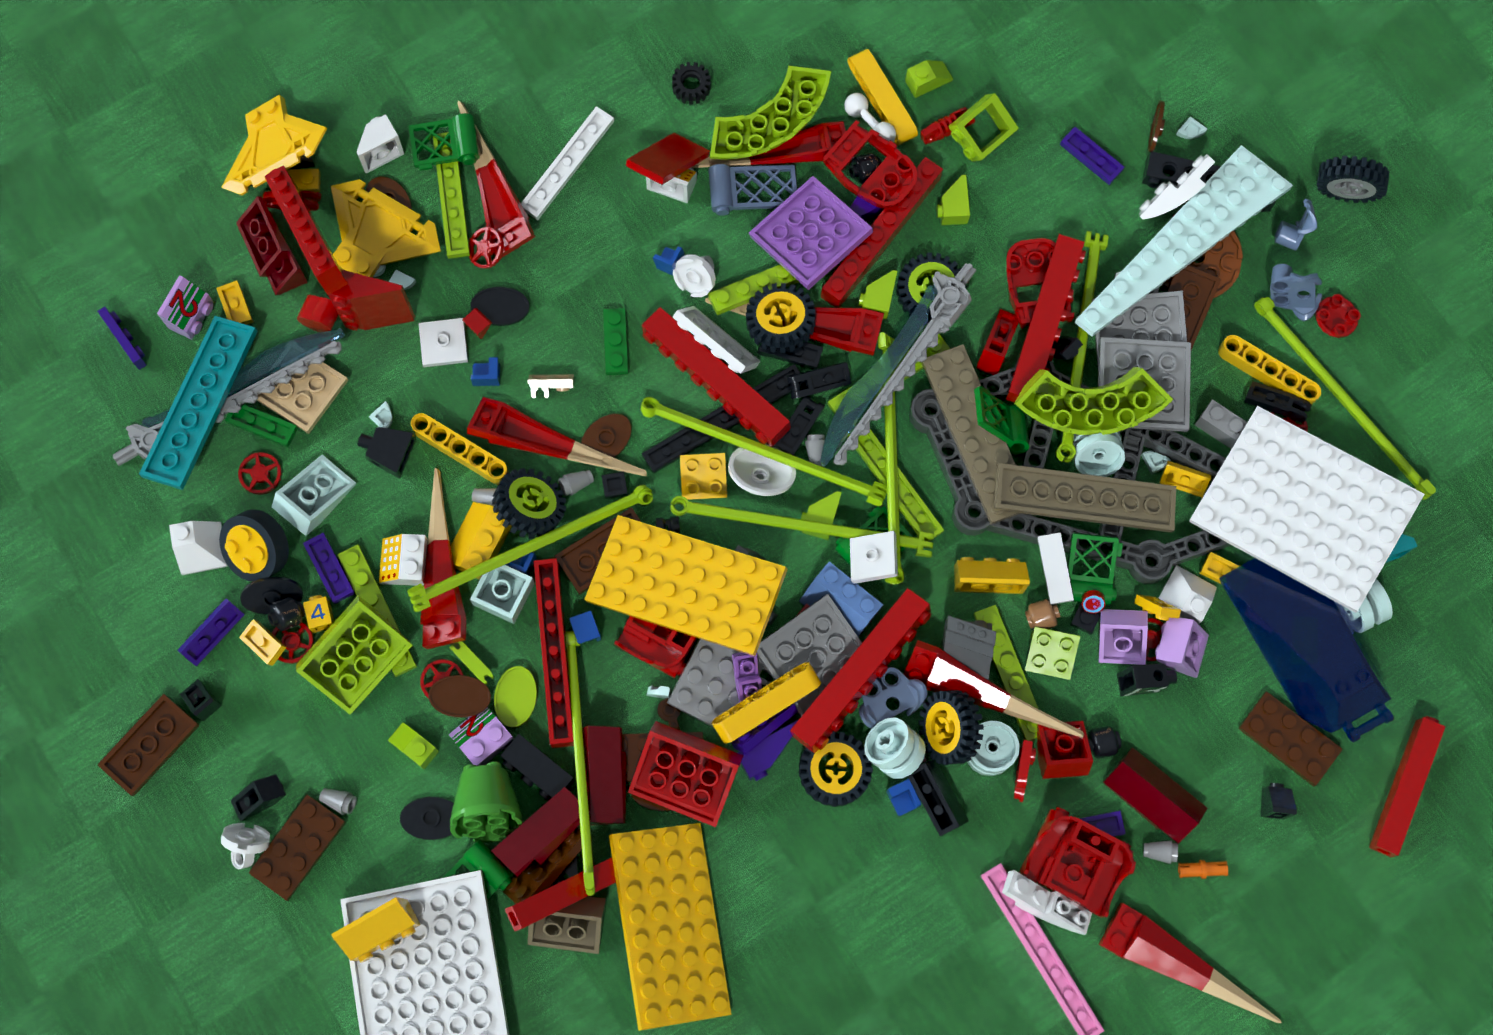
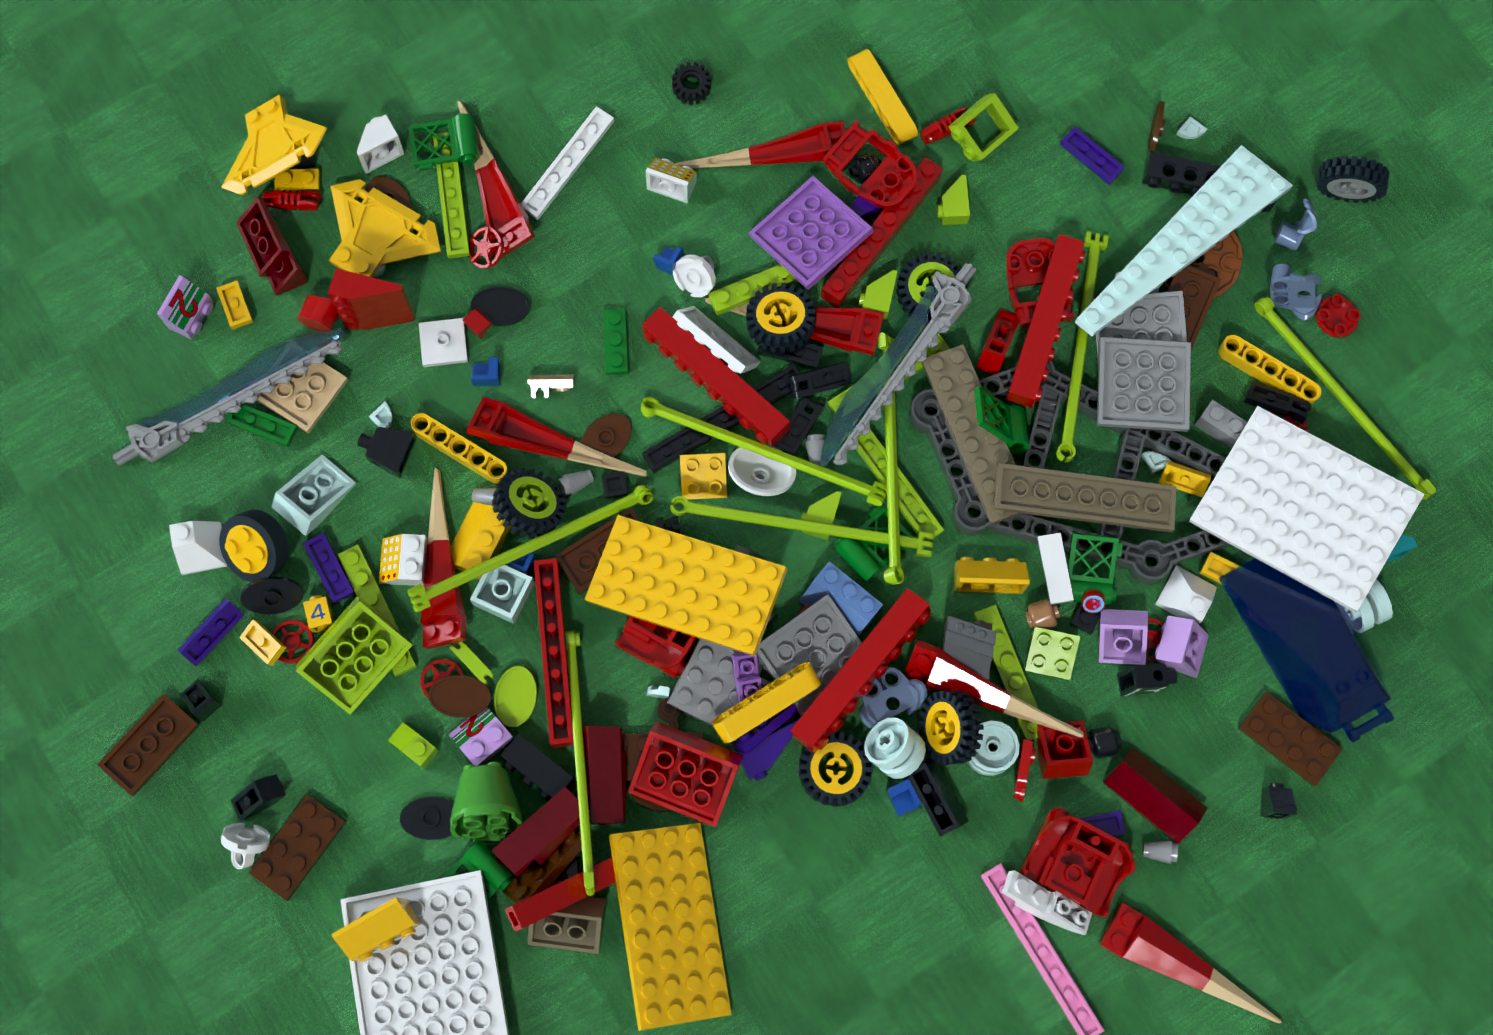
(123, 337): dark purple plate -> none
(198, 403): teal plate -> none
(259, 473): red wheel -> none
(286, 613): black head -> none
(306, 230): red brick -> none
(341, 801): light grey cone -> none
(402, 279): light aqua tile -> none
(585, 627): blue panel -> none
(667, 158): red tile -> none
(724, 184): sand blue piece -> none
(776, 120): lime brick -> none
(857, 106): white piece -> none
(873, 557): white plate -> none
(927, 77): lime slope -> none
(1066, 347): black plate -> none
(1094, 409): lime brick -> none
(1098, 453): light aqua wheel -> none
(1158, 607): yellow plate -> none
(1170, 197): white slope -> none
(1203, 869): orange pin -> none
(1407, 786): red brick -> none

